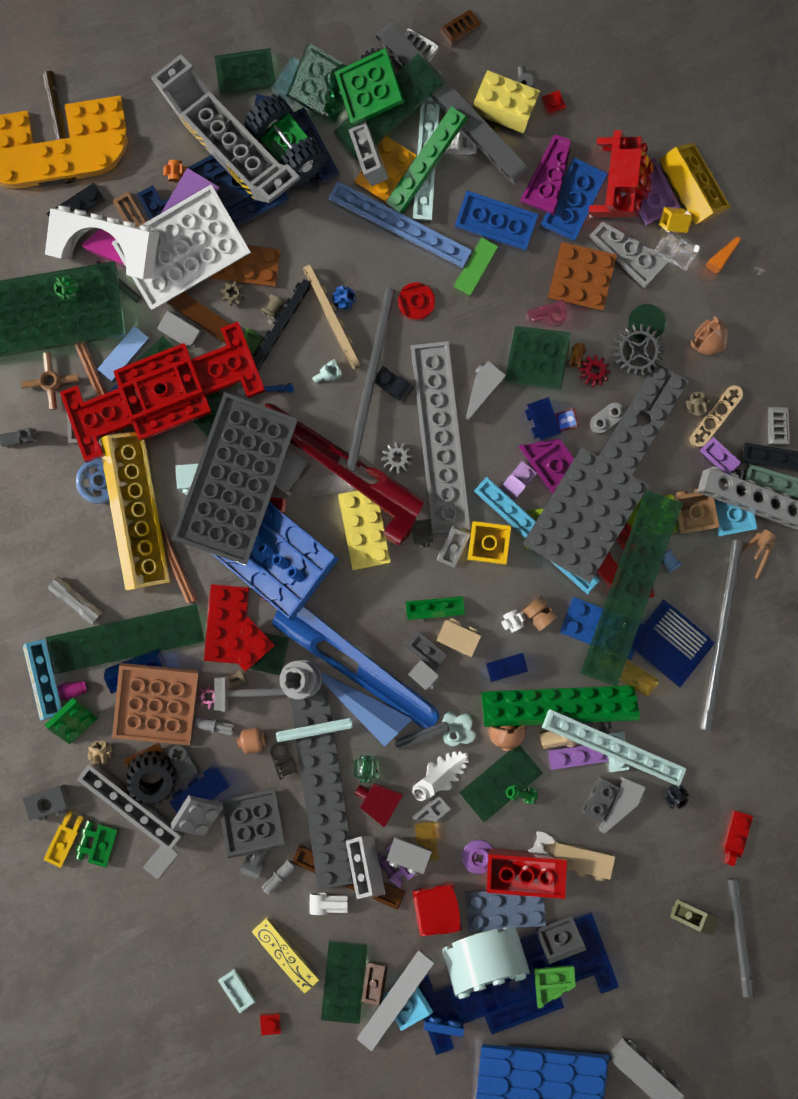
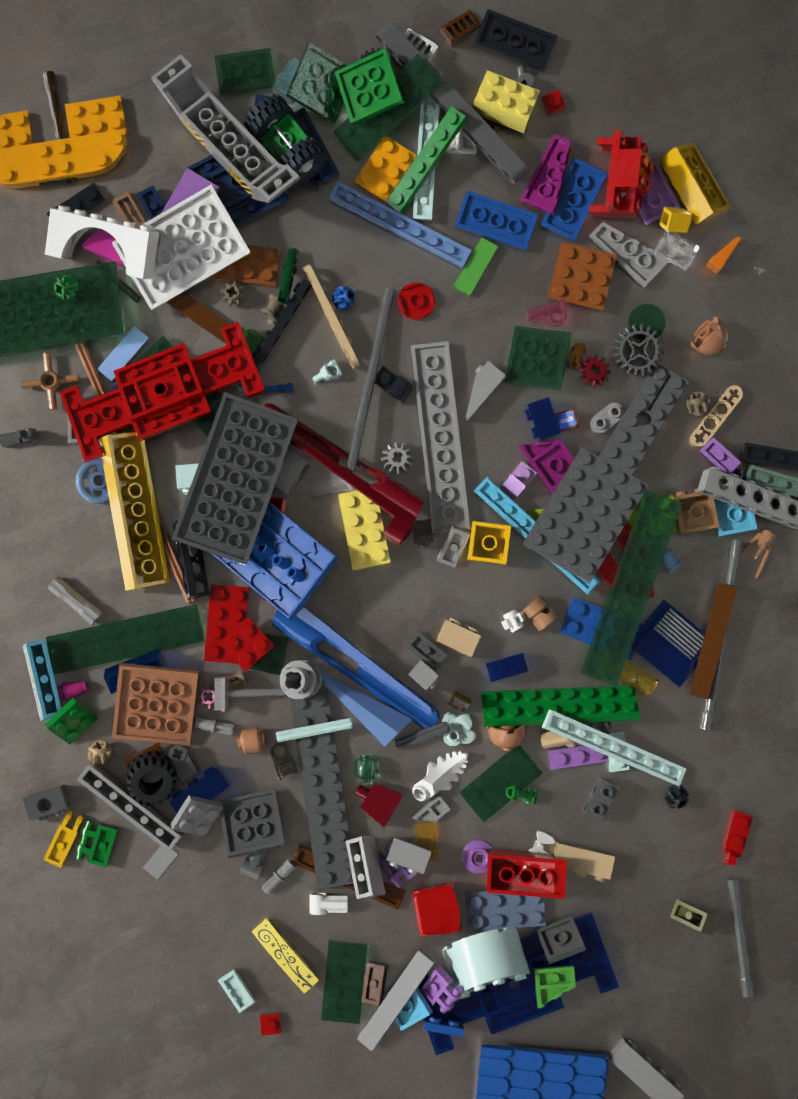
(174, 170): orange gear -> none
(180, 329): light grey hinge -> none
(187, 572): none -> black fence
(290, 268): none -> dark green pin
(368, 154): light grey slope -> none
(435, 608): green plate -> none
(437, 985): none -> medium lavender plate
(459, 701): none -> dark brown slope
(514, 28): none -> black plate
(624, 802): light grey slope -> none
(713, 641): none -> reddish brown tile
(784, 441): light grey slope -> none

